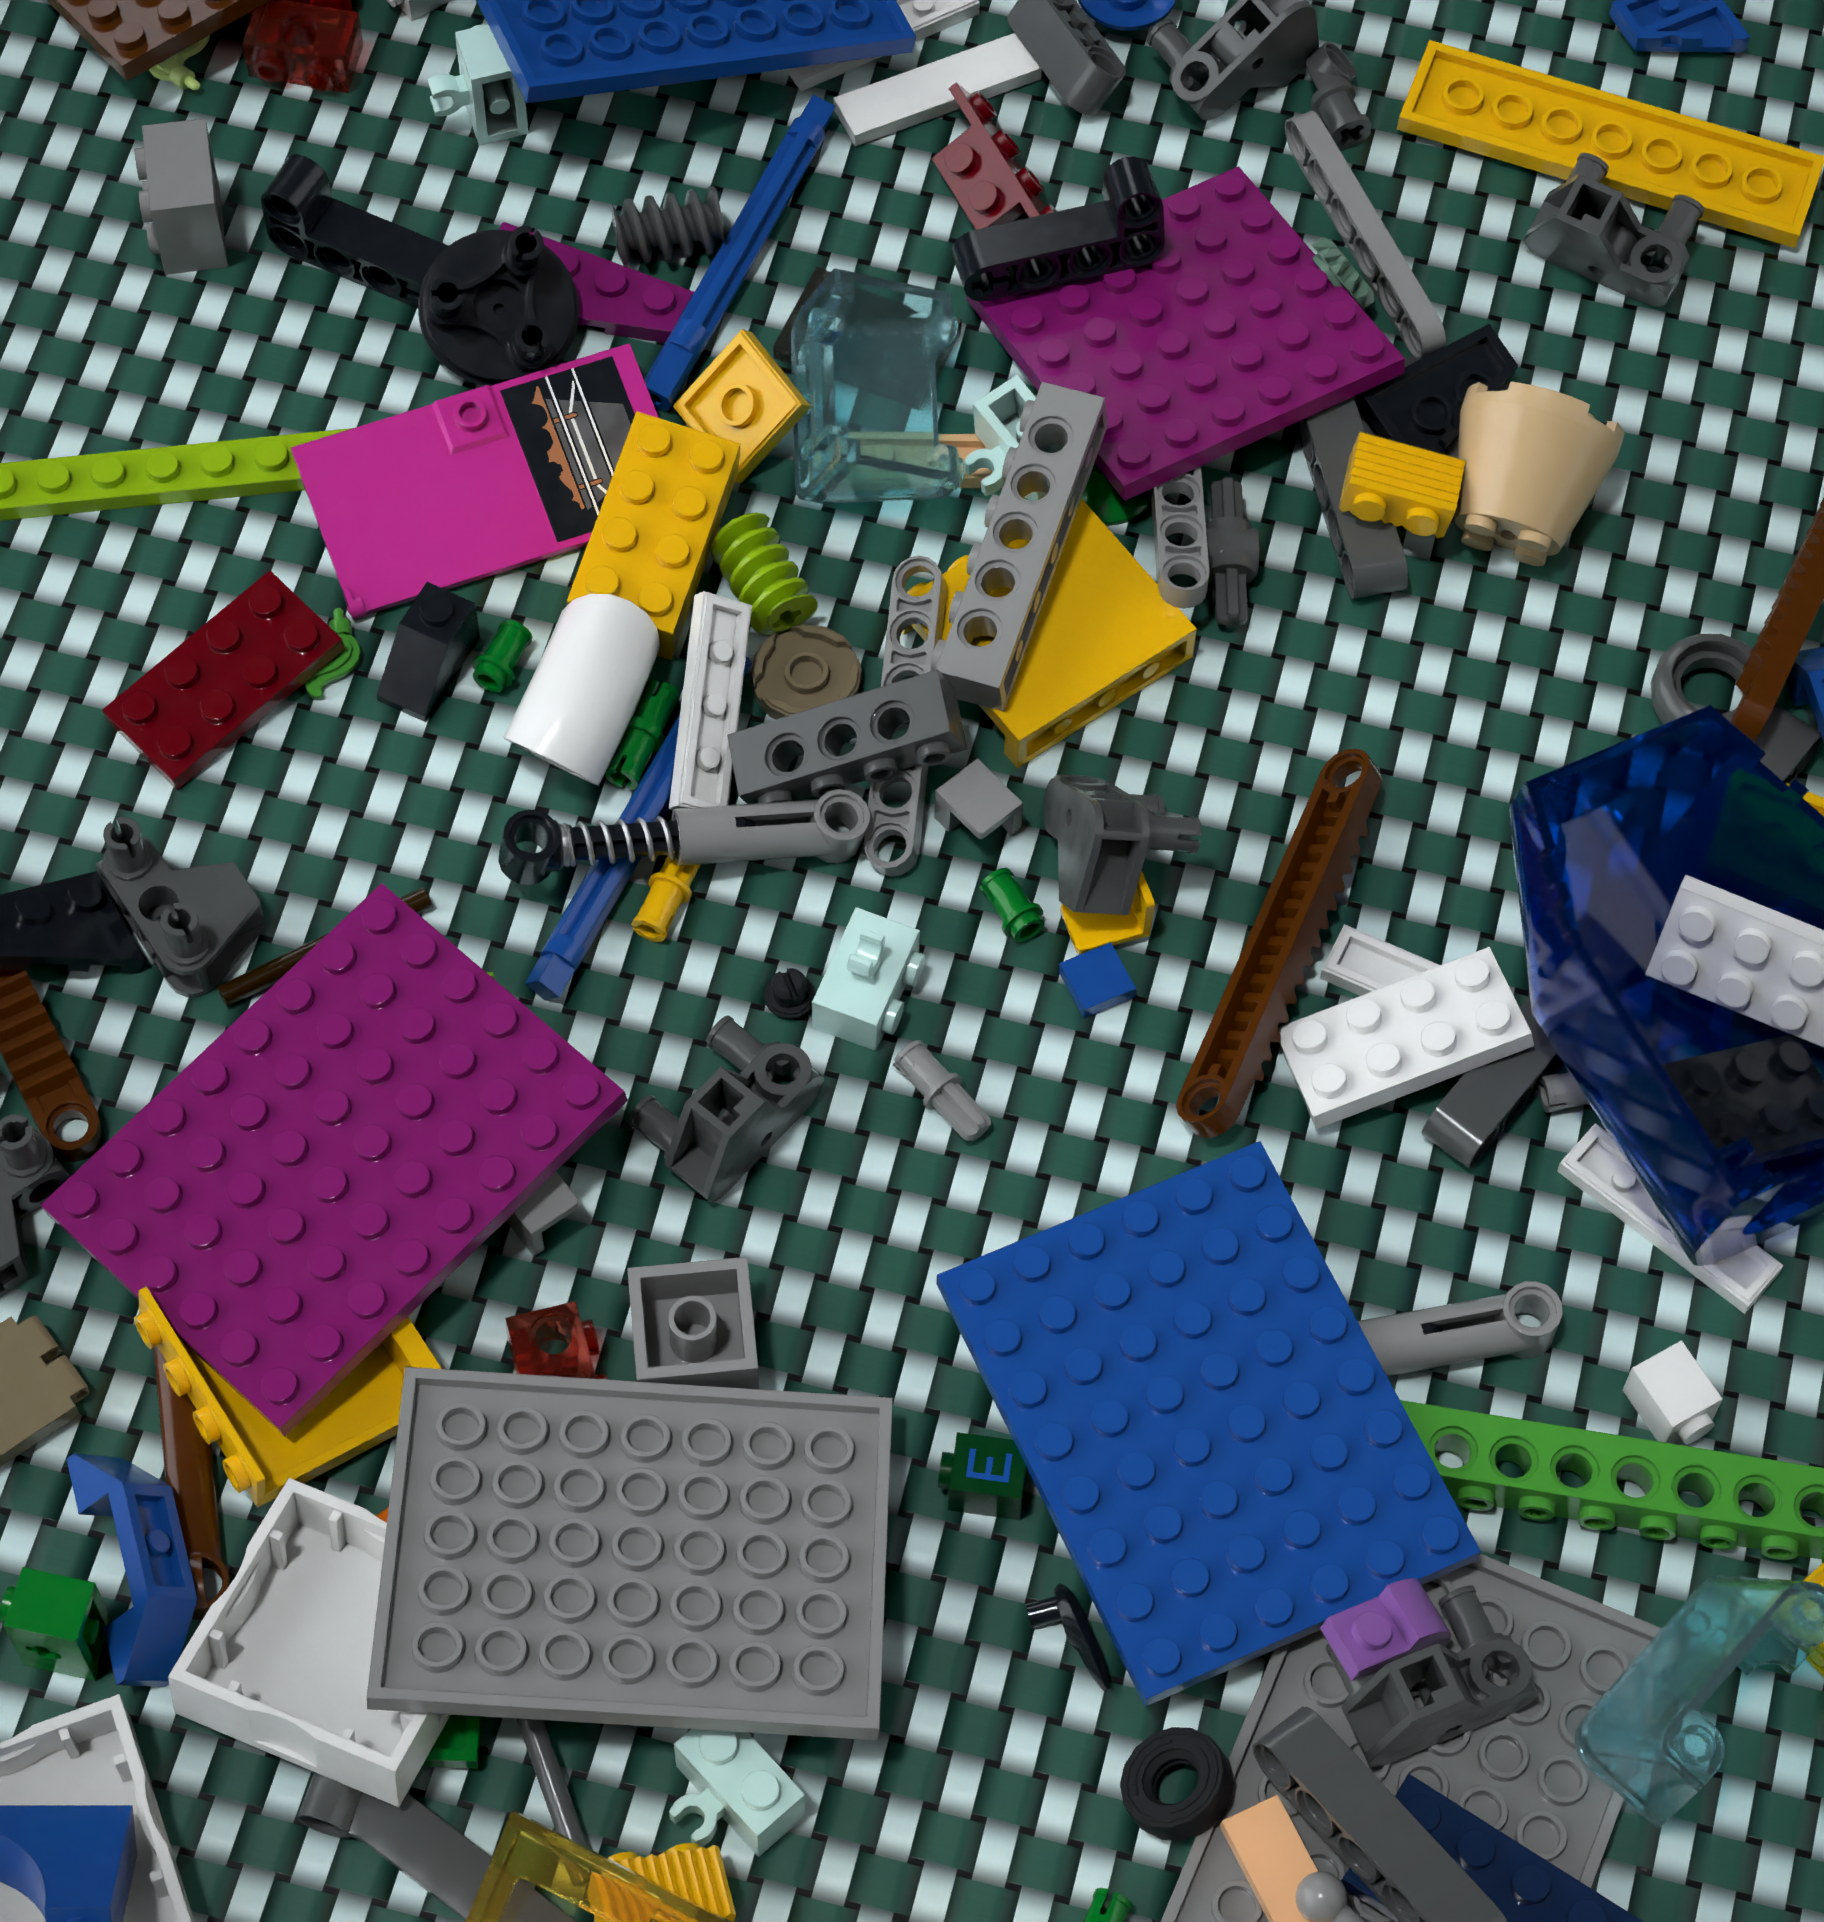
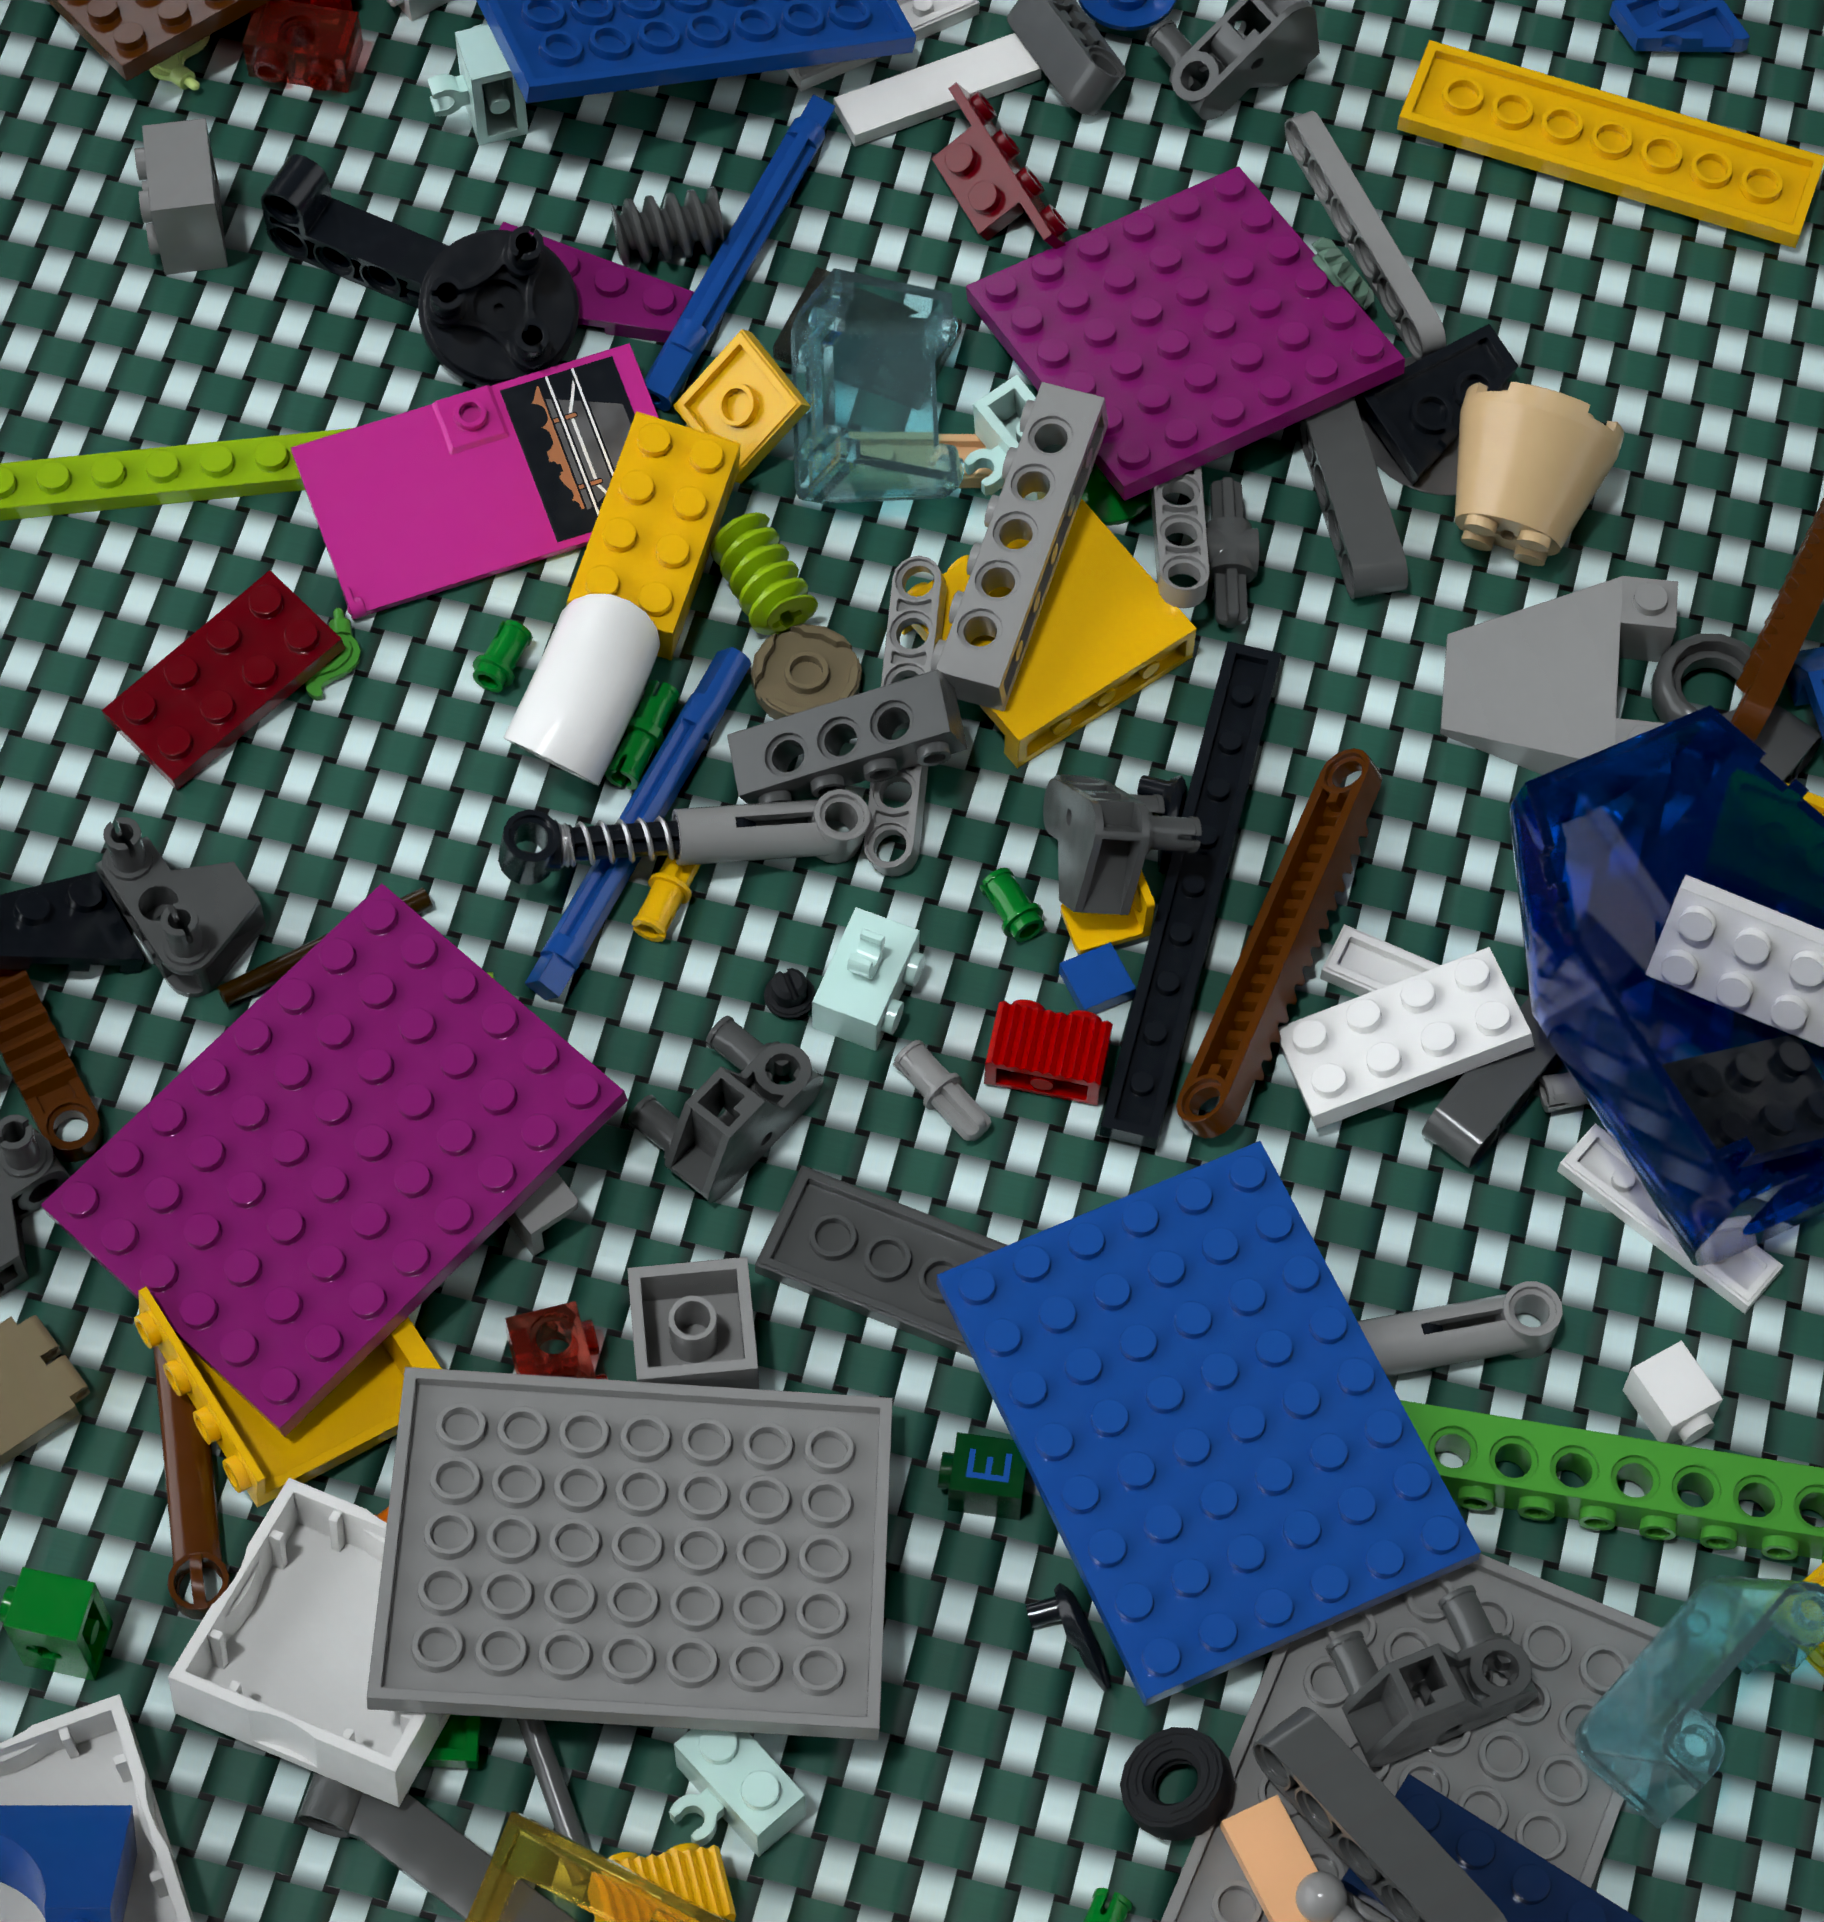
(153, 1632): blue slope -> none
(428, 651): black slope -> none
(710, 701): white tile -> none
(869, 1255): none -> dark grey tile
(978, 802): light grey panel -> none
(1048, 1051): none -> red brick
(1068, 243): black beam -> none
(1174, 800): none -> black bar
(1190, 898): none -> black plate
(1335, 96): dark grey connector -> none
(1385, 1628): medium lavender brick -> none
(1401, 485): yellow brick -> none
(1546, 676): none -> light grey wedge
(1600, 237): dark grey piece -> none

